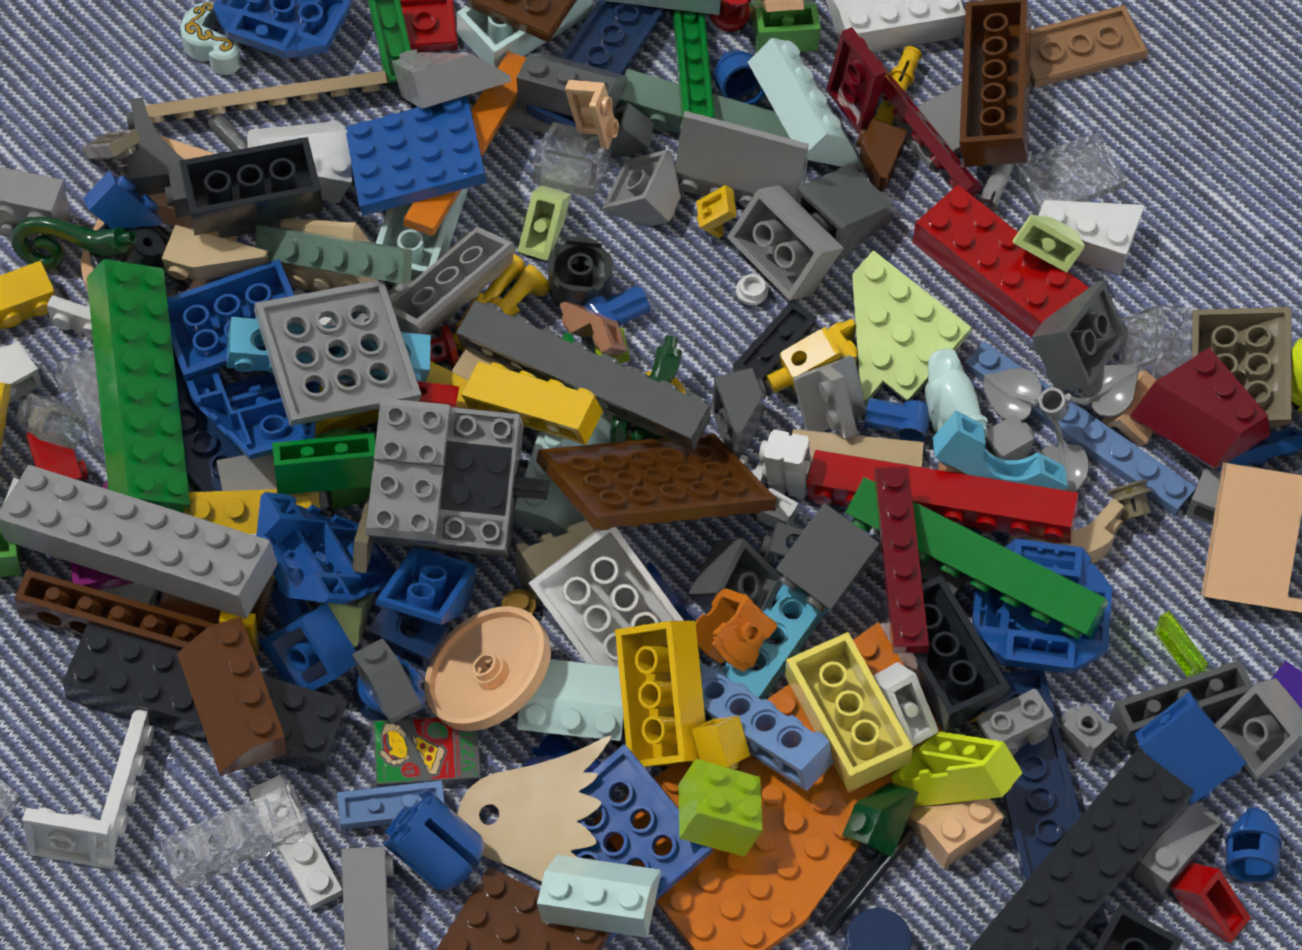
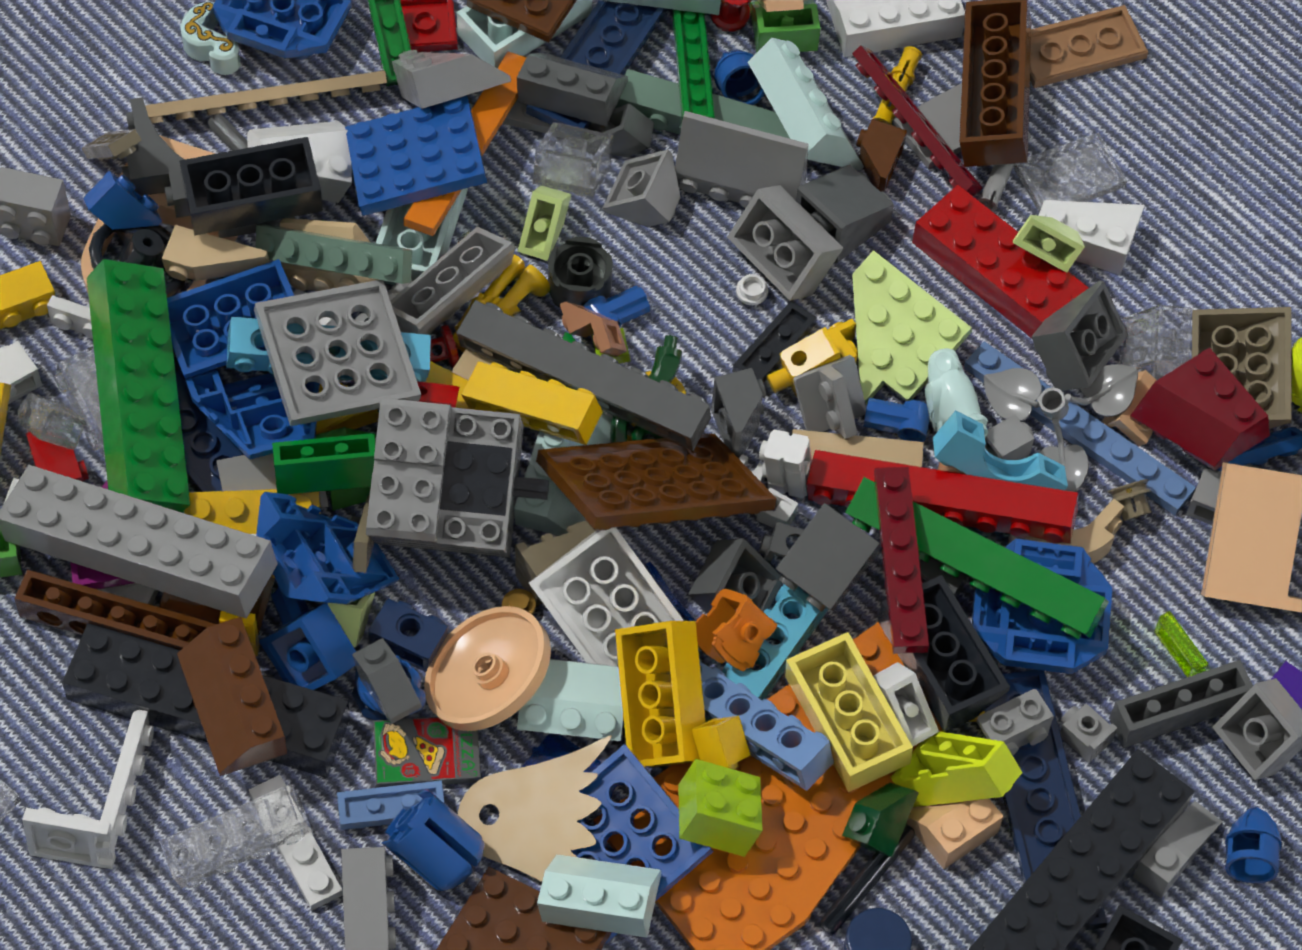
(99, 242): dark green plant -> none
(430, 586): blue slope -> none
(592, 110): light nougat bracket -> none
(716, 210): yellow bracket -> none
(855, 79): dark red plate -> none
(1191, 747): blue panel -> none
(1210, 900): red slope -> none

